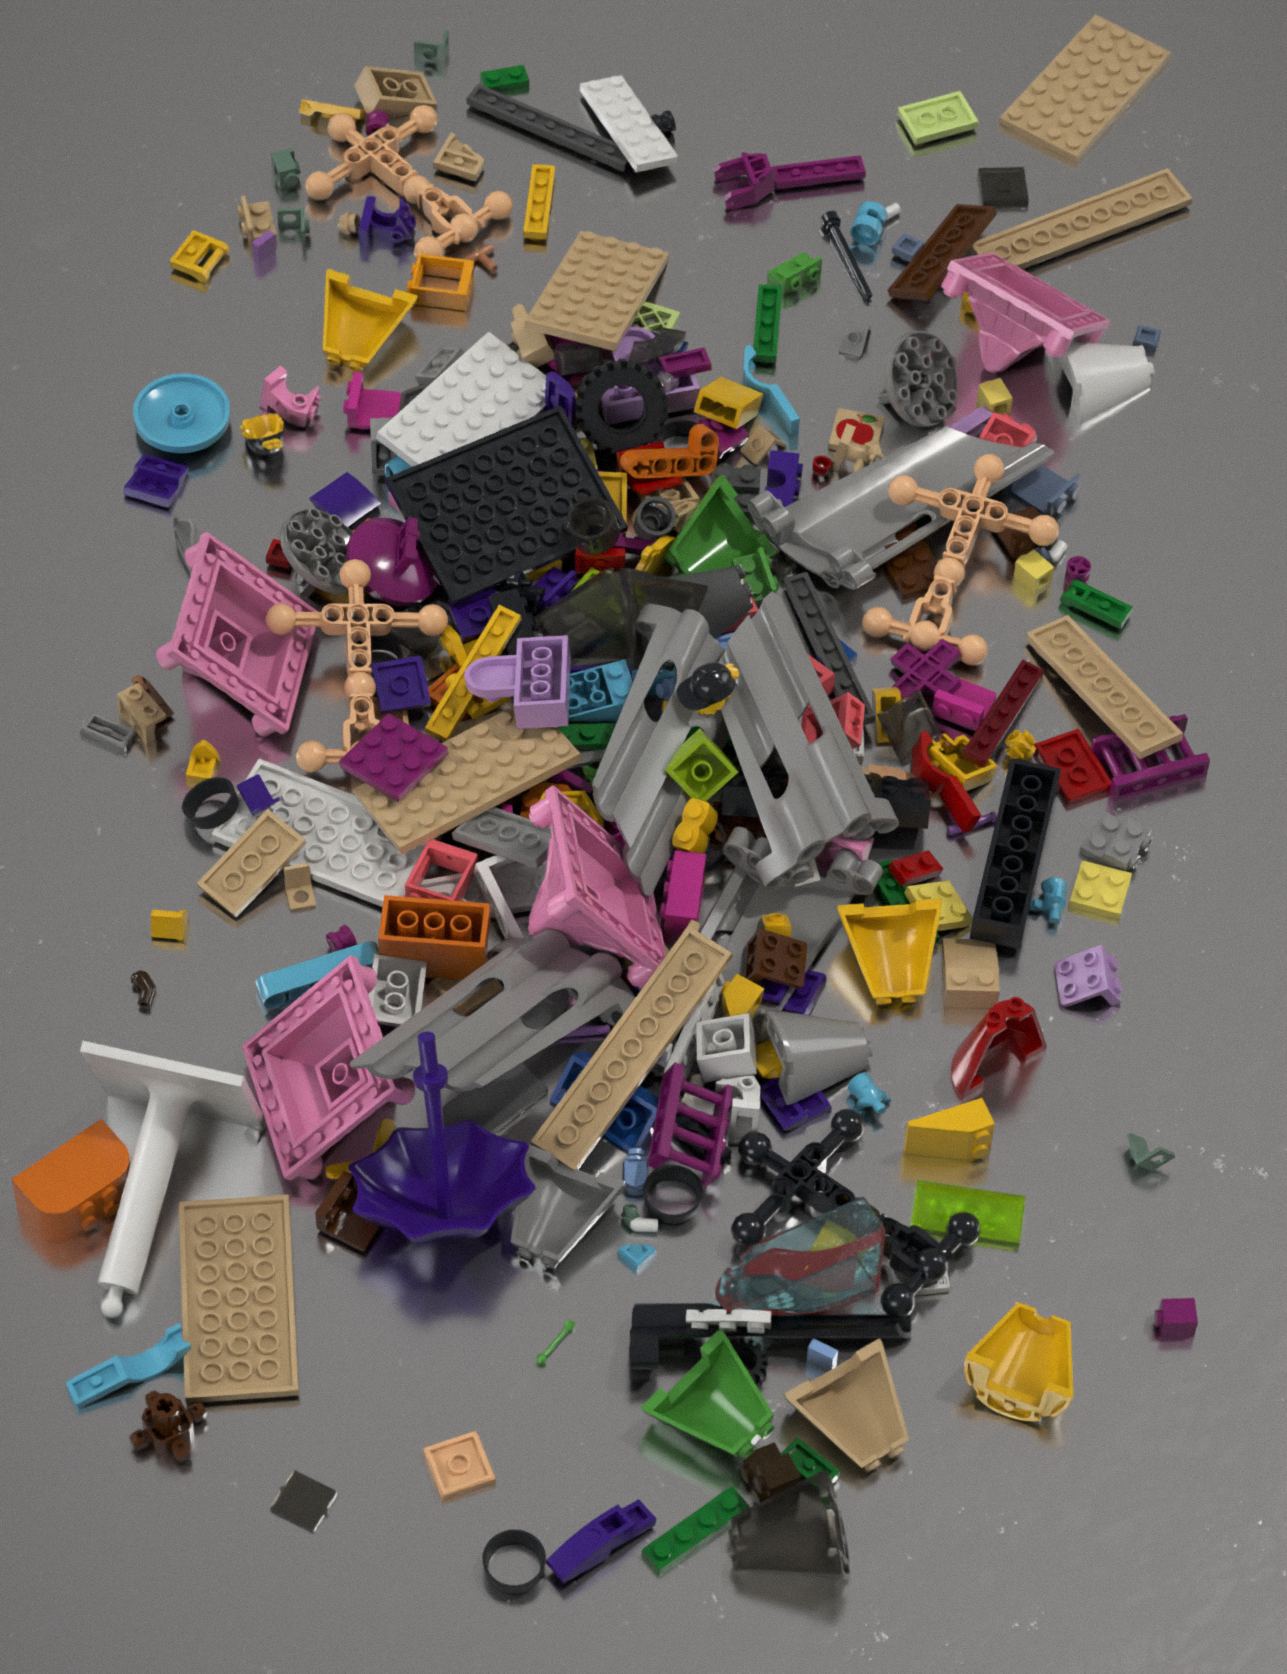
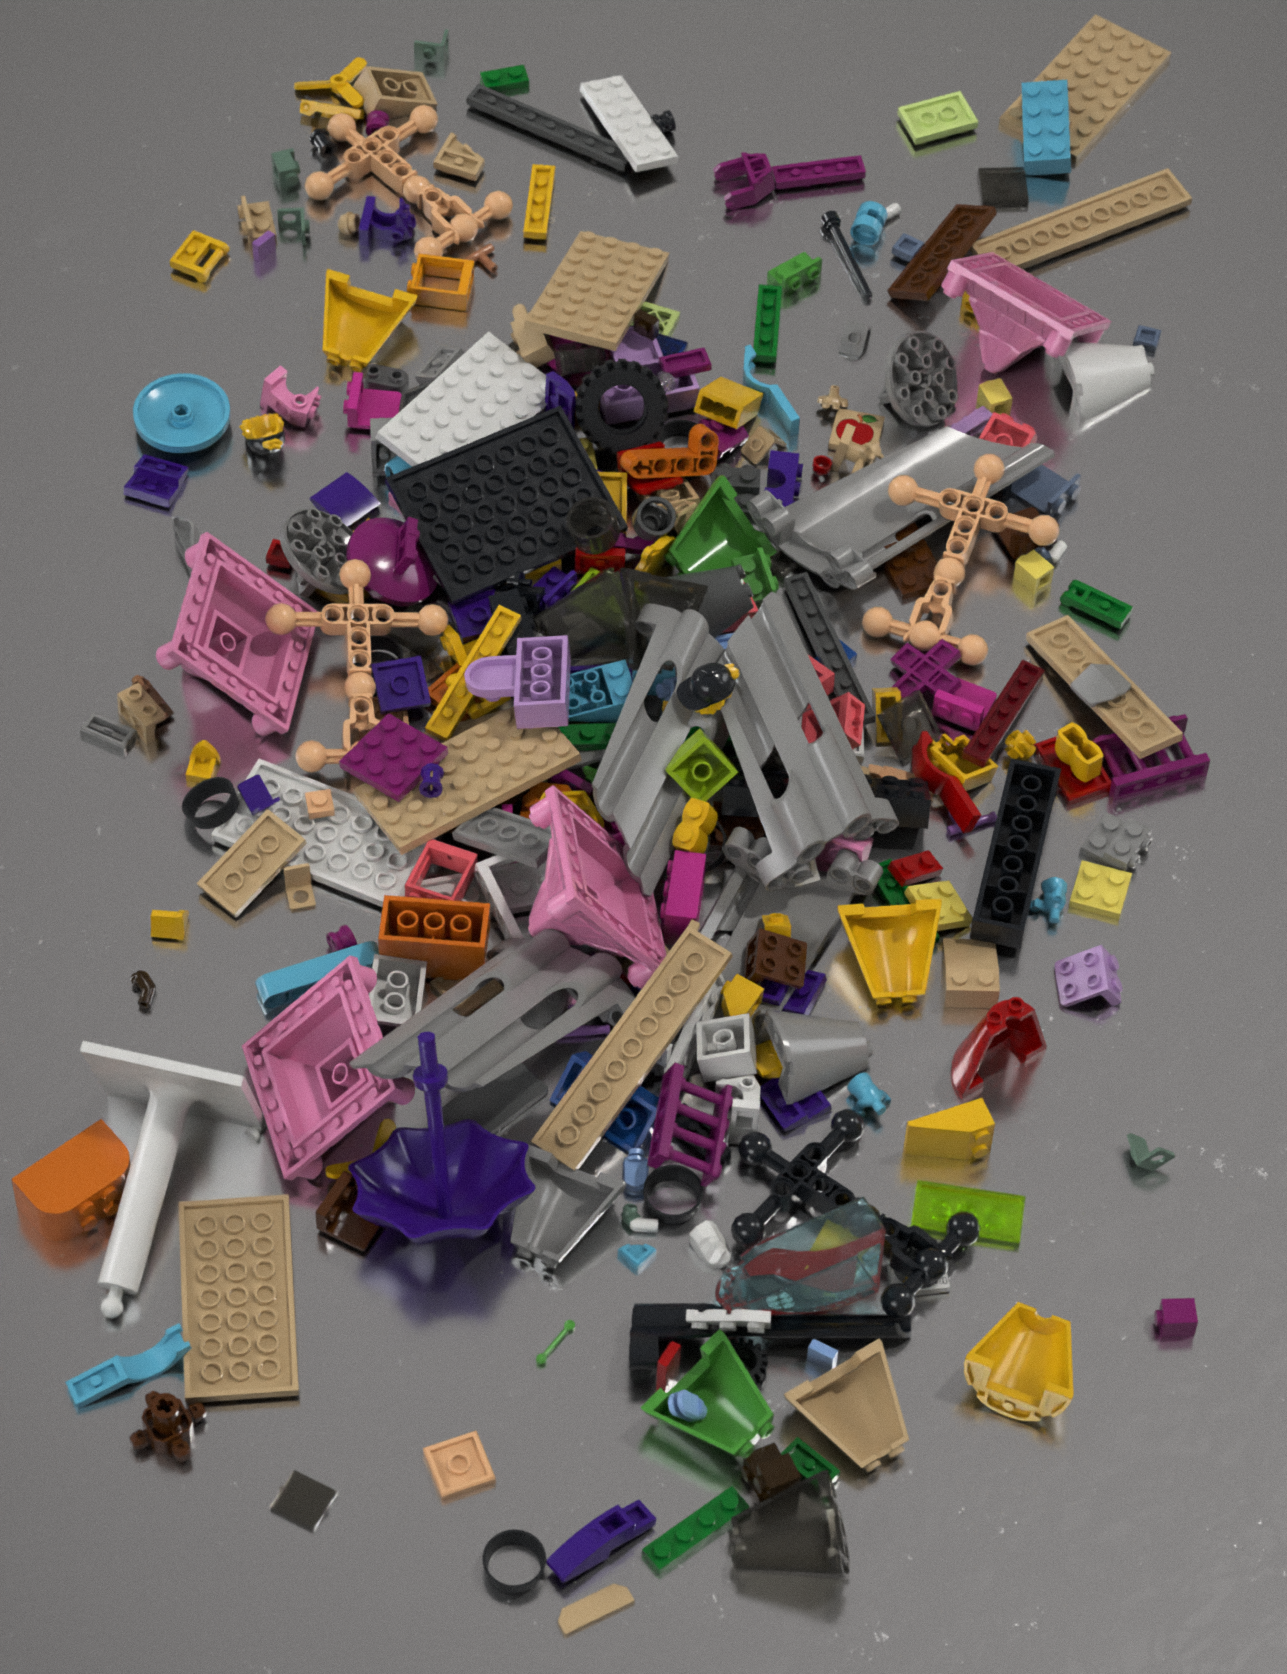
(319, 804): none -> light nougat plate
(321, 140): none -> black bush
(340, 83): none -> yellow piece
(385, 378): none -> flat silver plate
(438, 774): none -> dark purple bush
(594, 1608): none -> tan piece
(646, 324): none -> dark brown plate
(663, 344): clear smoke tile -> none
(668, 1366): none -> red tile
(687, 1406): none -> light blue arm
(710, 1245): none -> white rock
(833, 399): none -> tan plant
(1046, 127): none -> medium azure brick
(1077, 565): magenta wheel -> none
(1078, 752): none -> yellow brick
(1099, 684): none -> light grey slope

